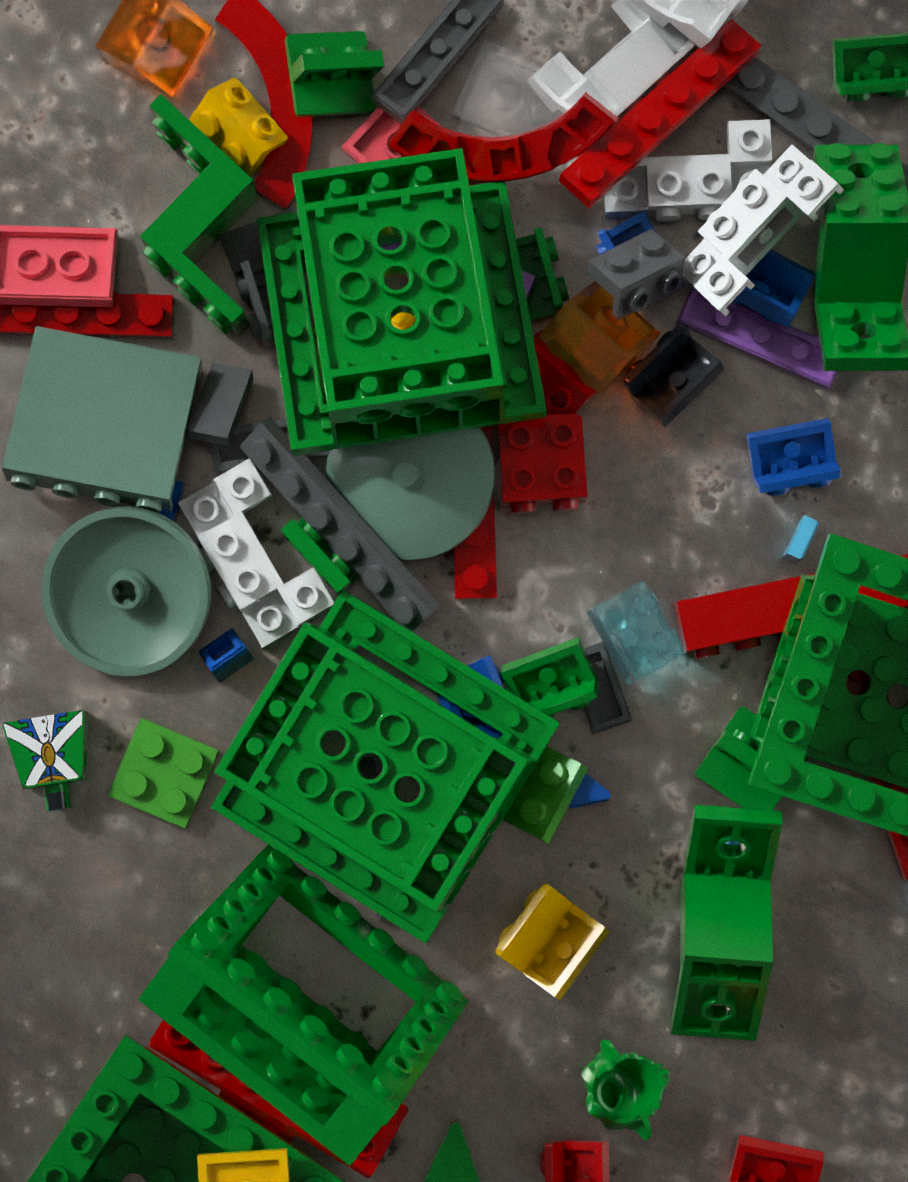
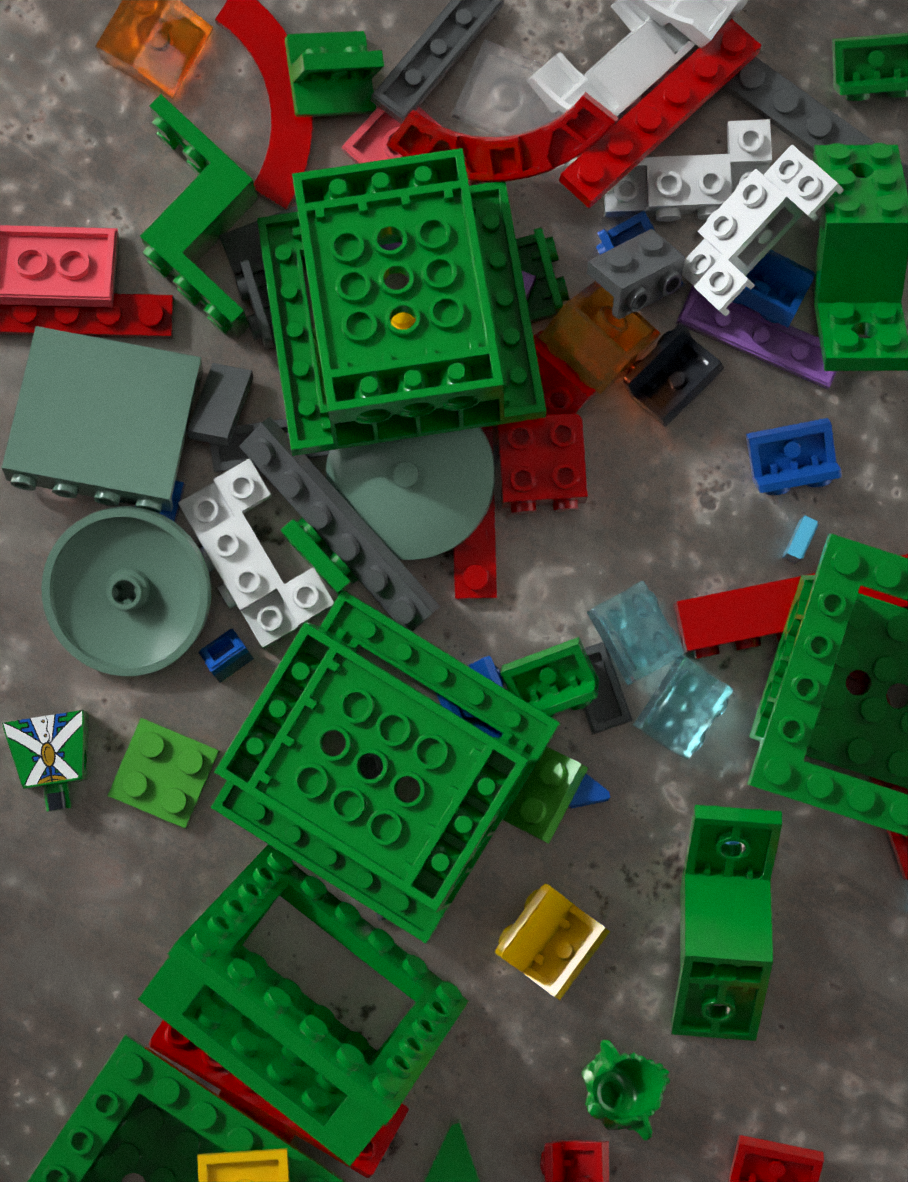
(238, 125): yellow bracket -> none
(683, 708): none -> clear light blue bracket
(731, 762): green bracket -> none

